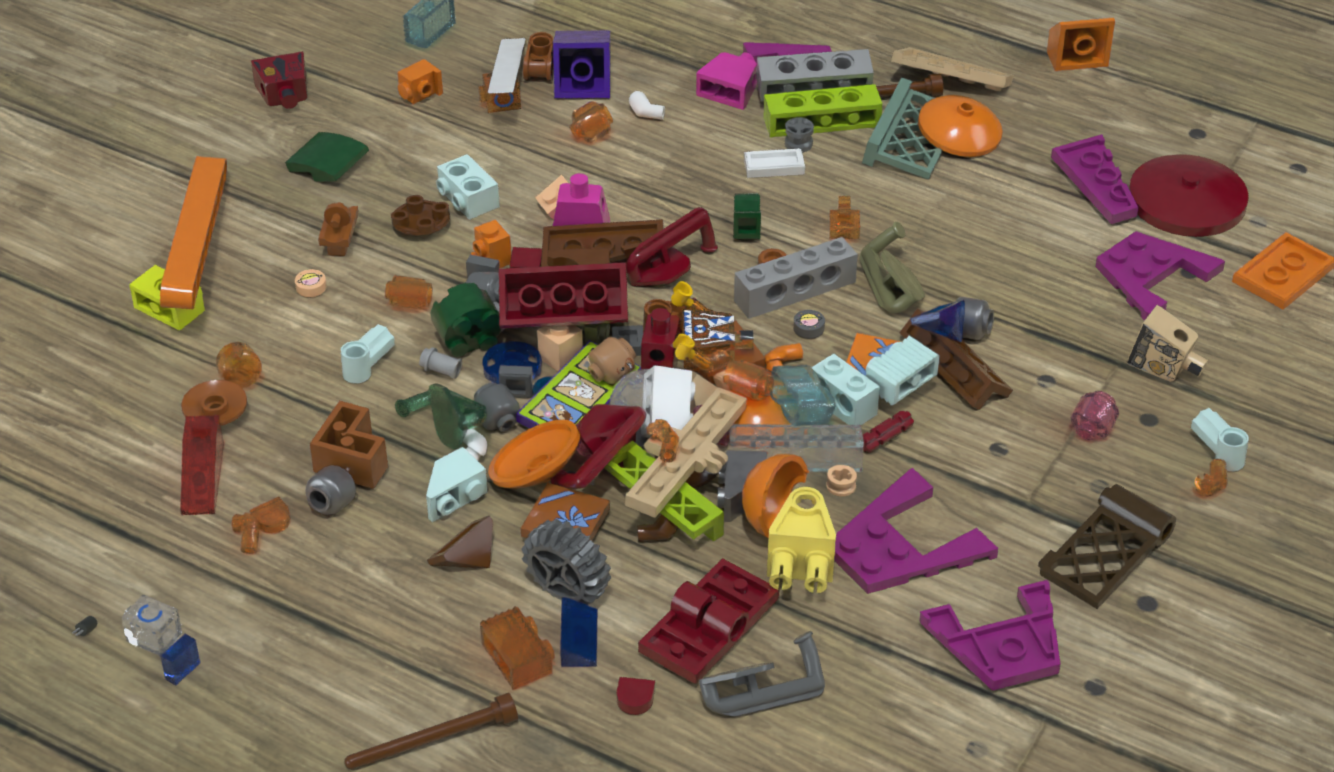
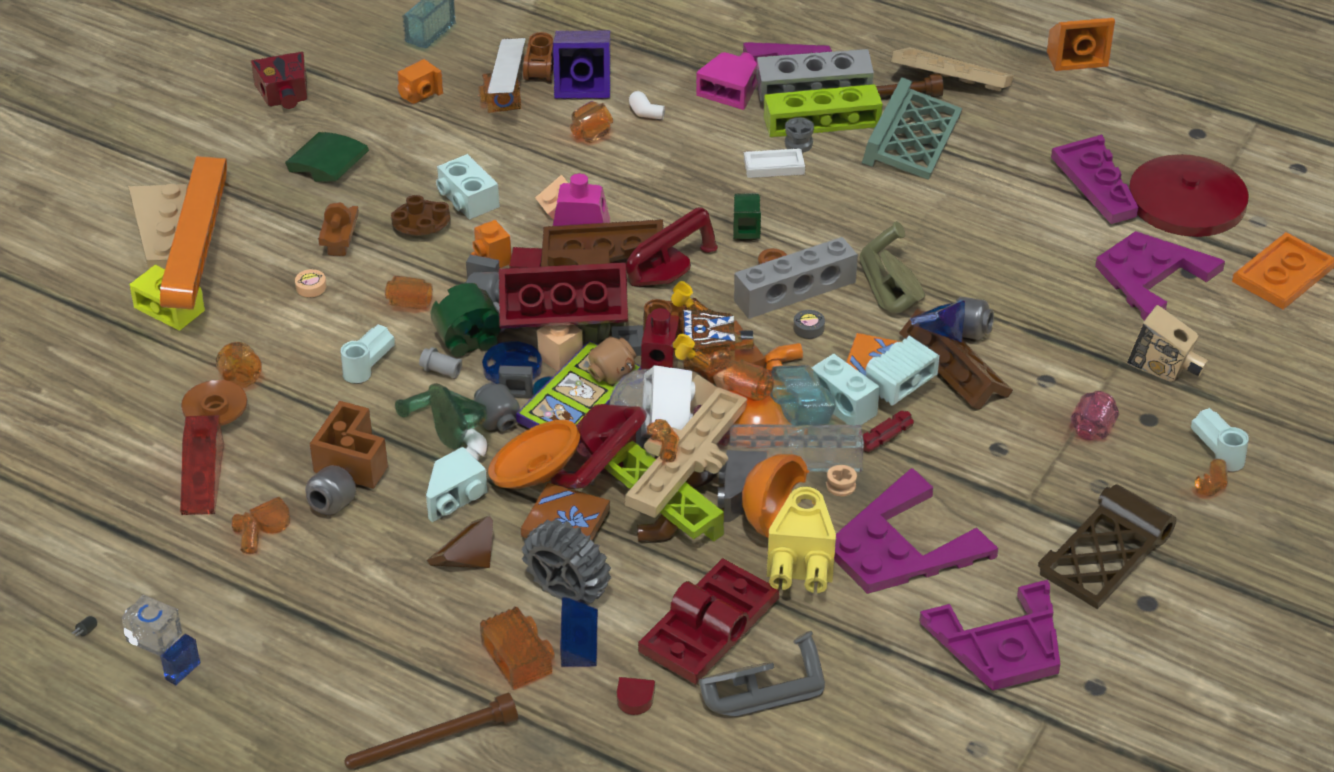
(157, 216): none -> tan wing
(844, 221): clear orange plate -> none
(960, 126): orange dish -> none

